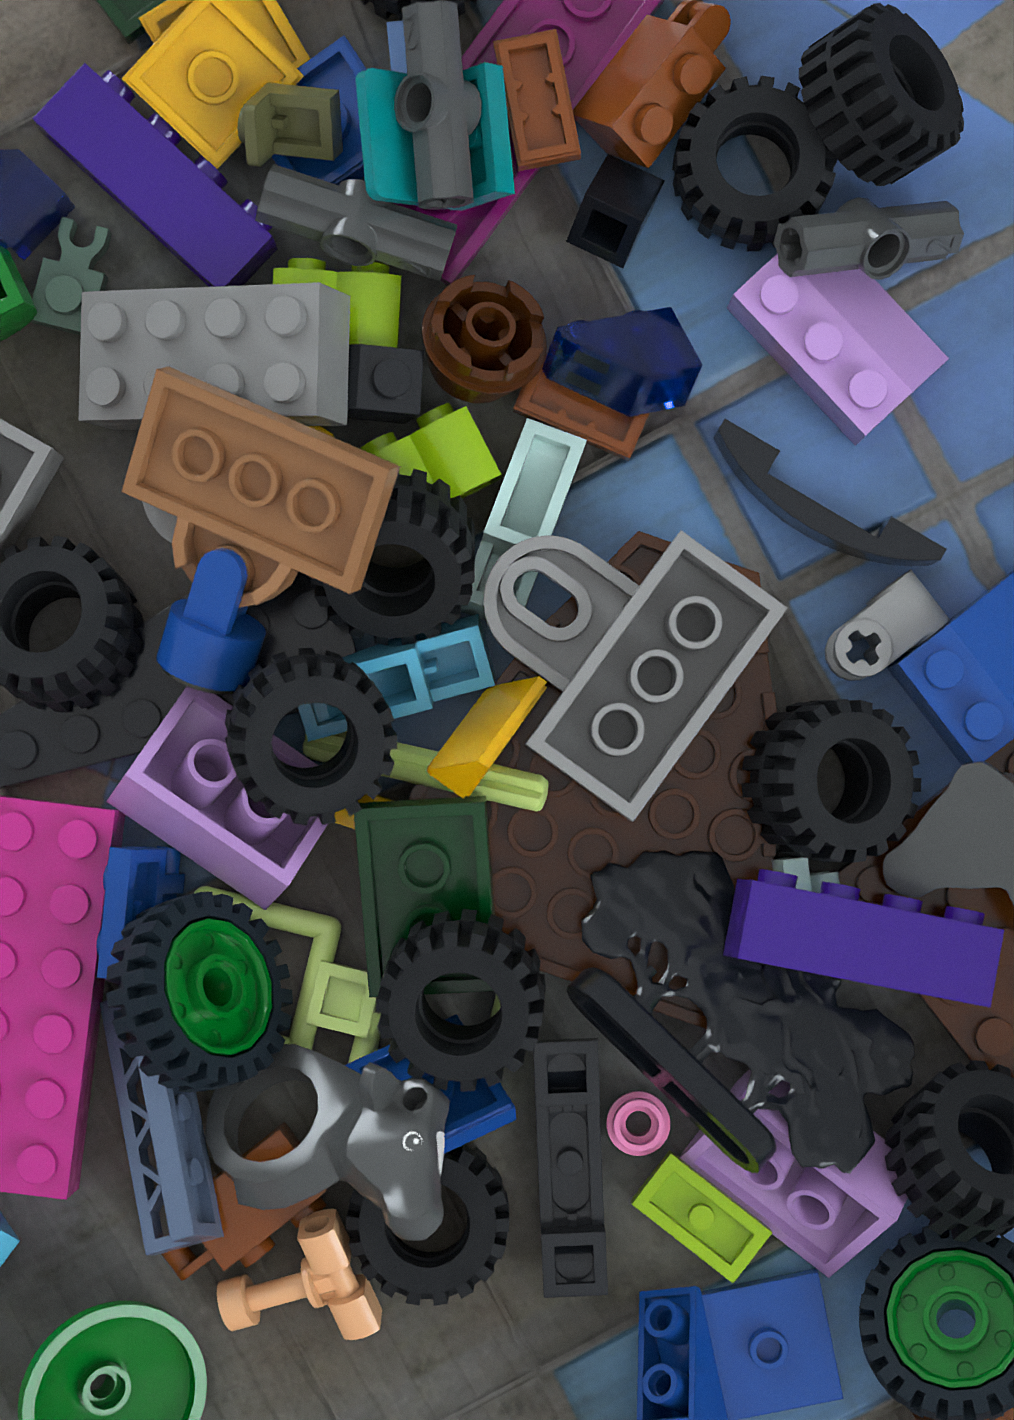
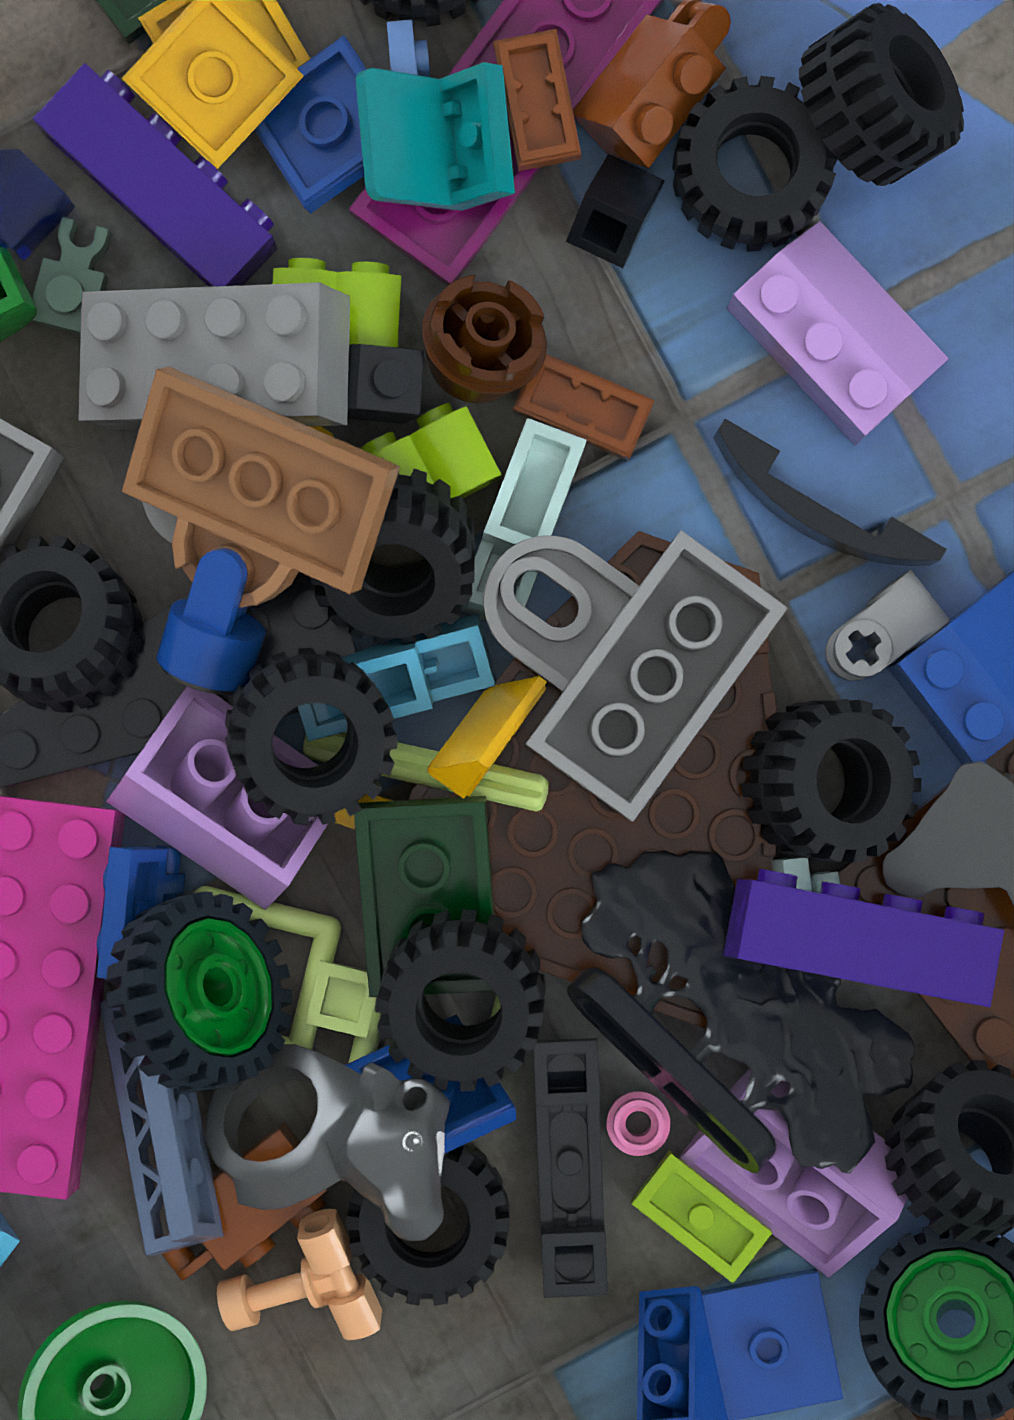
(291, 123): olive bracket -> none
(353, 224): dark grey piece -> none
(437, 105): dark grey piece -> none
(626, 361): clear blue slope -> none
(868, 238): dark grey piece -> none

